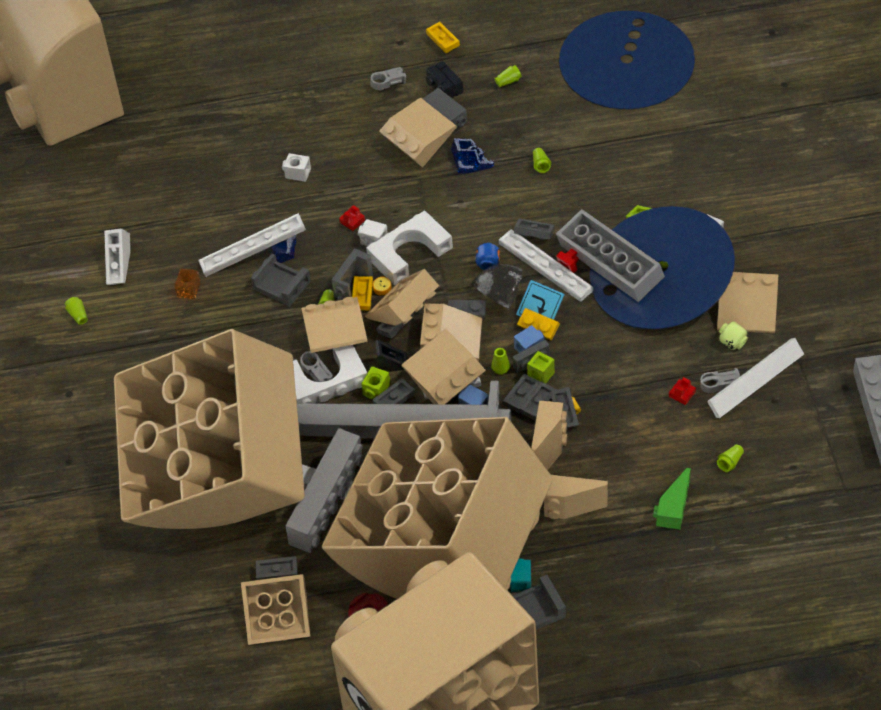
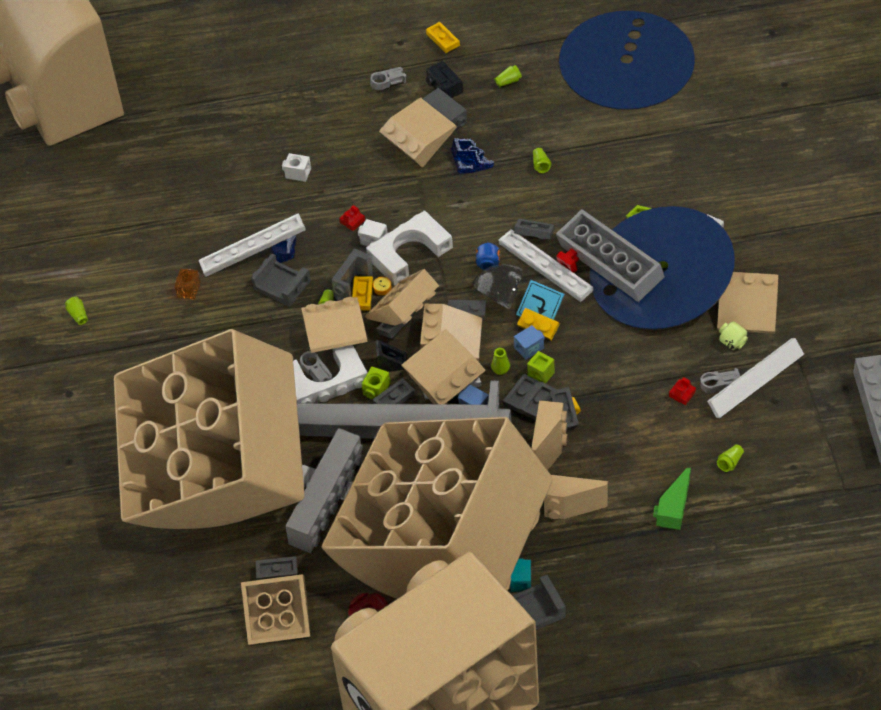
(116, 255): white slope -> none
(521, 359): dark grey plate -> none

